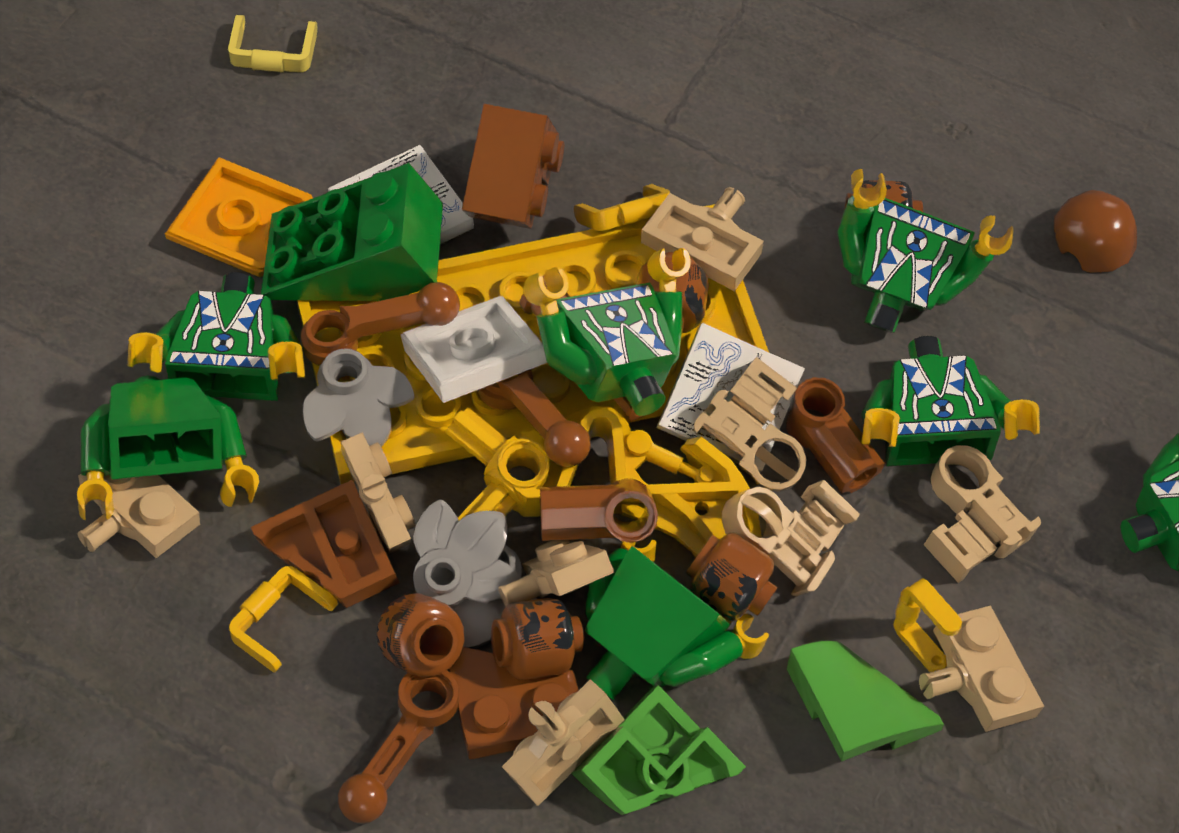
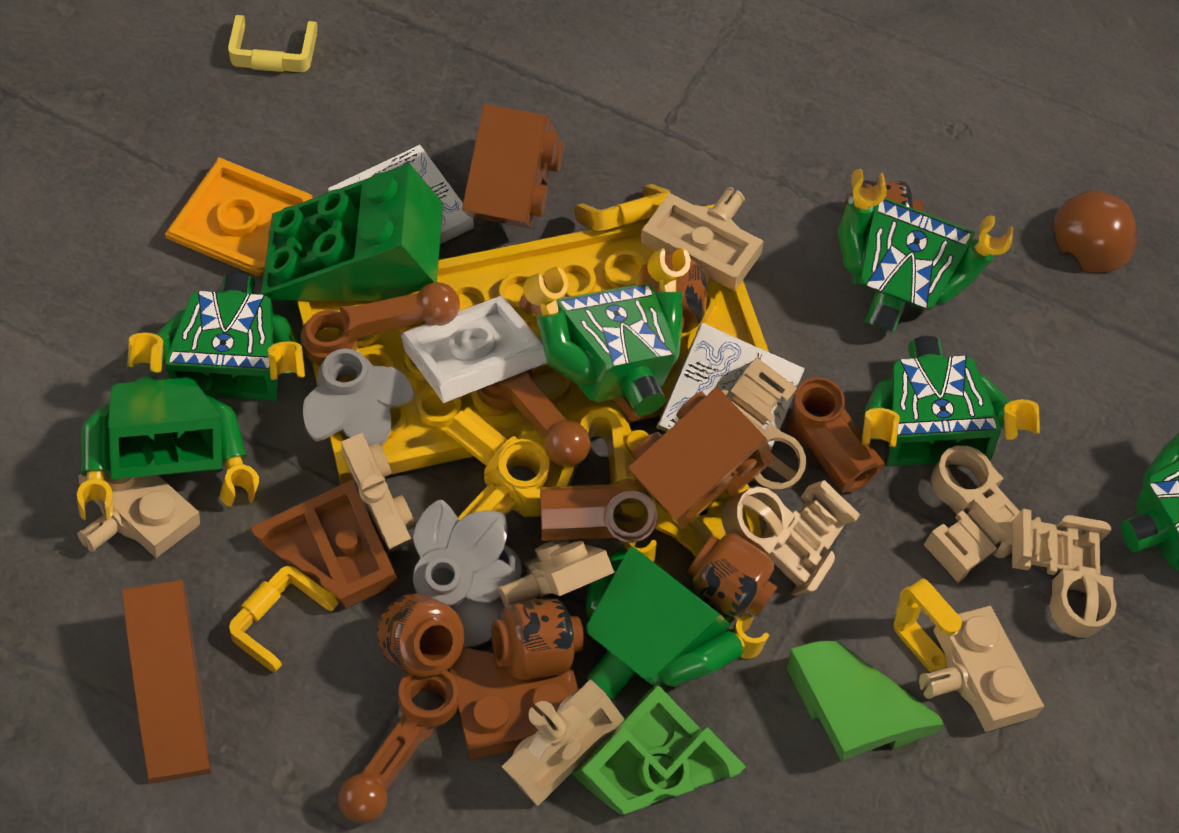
(166, 681): none -> dark orange slope
(700, 456): none -> dark orange brick
(1079, 566): none -> tan piece

